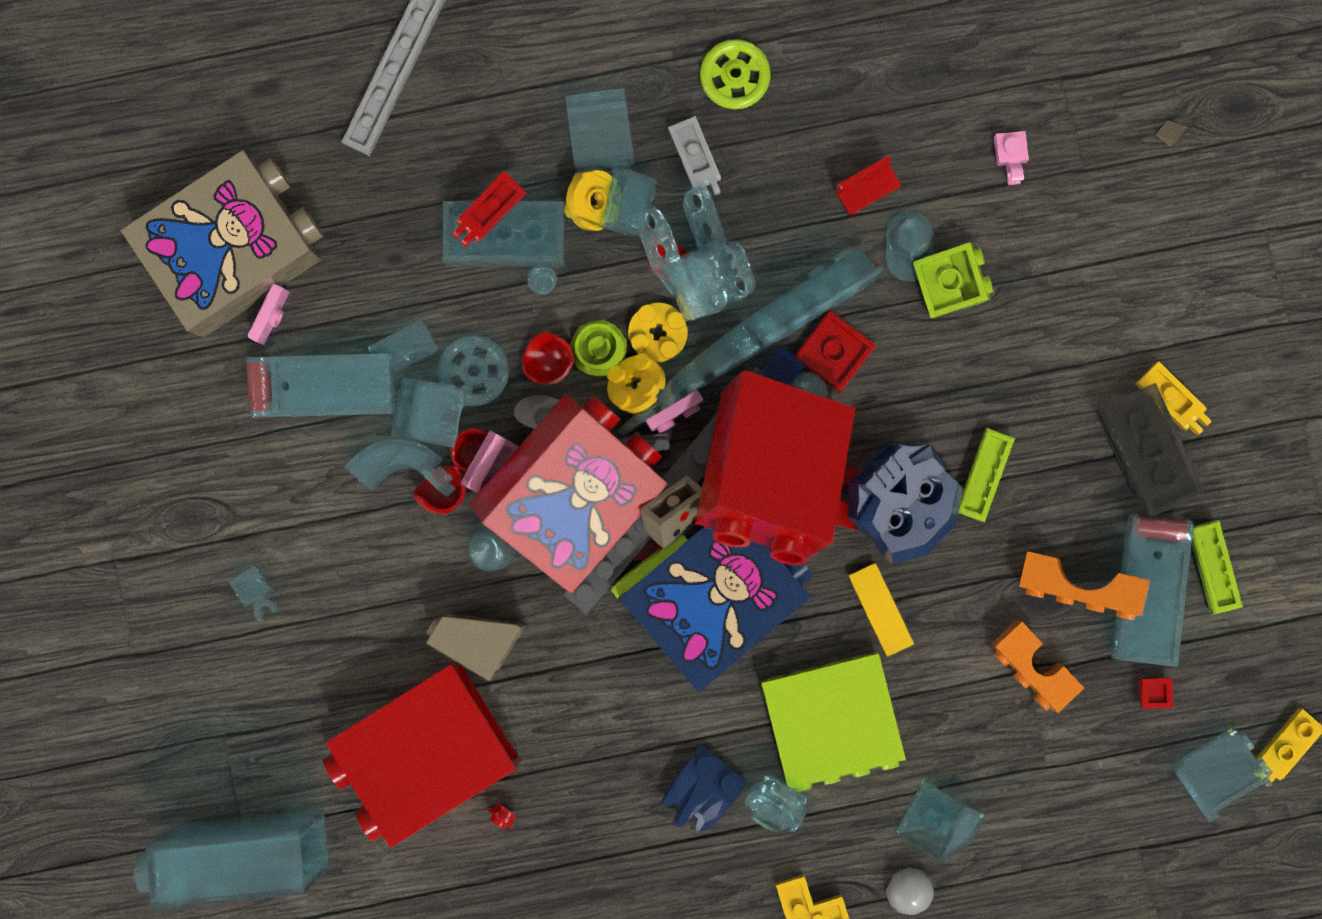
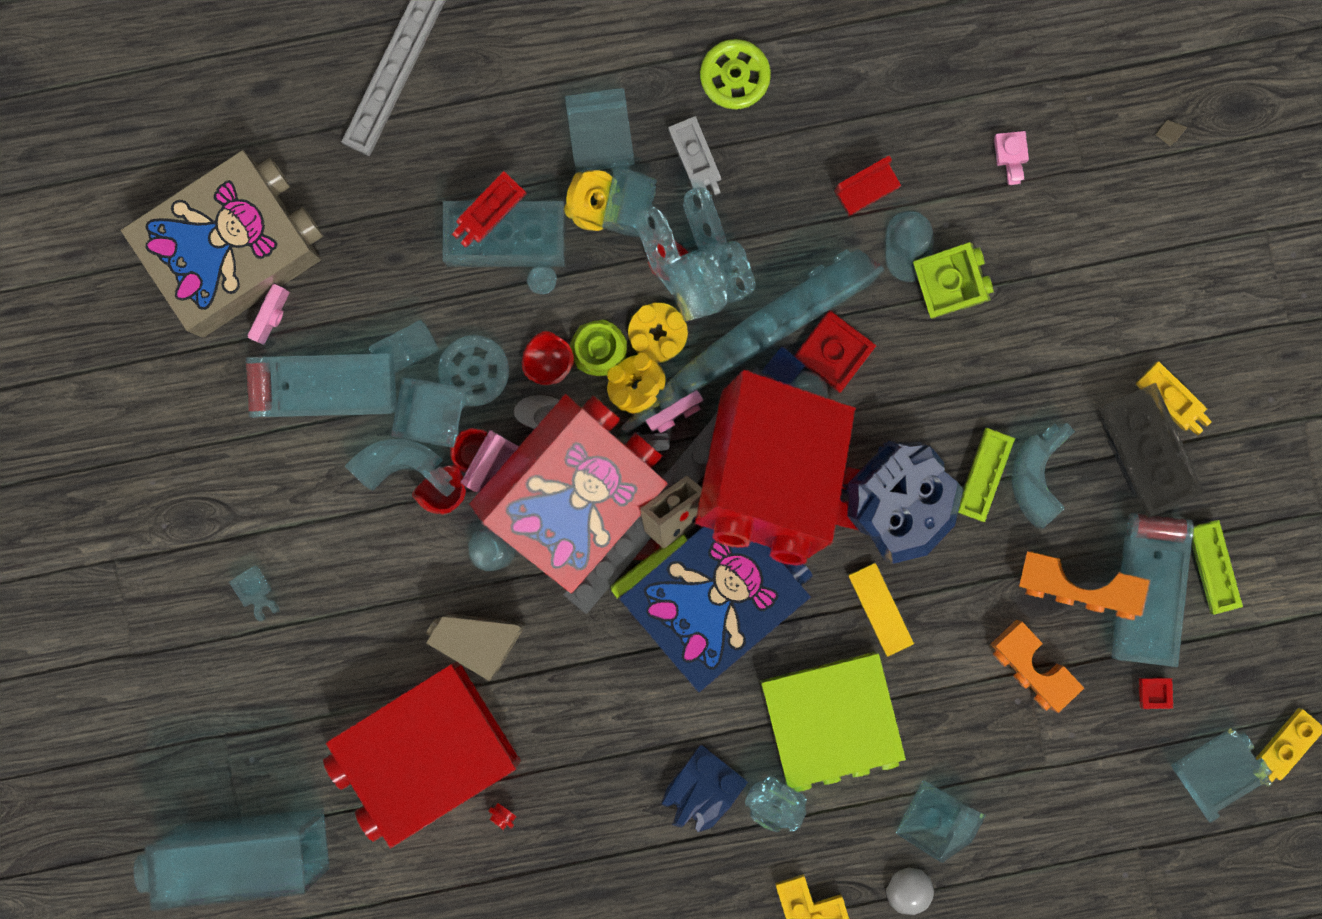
(1028, 475): none -> clear light blue arch

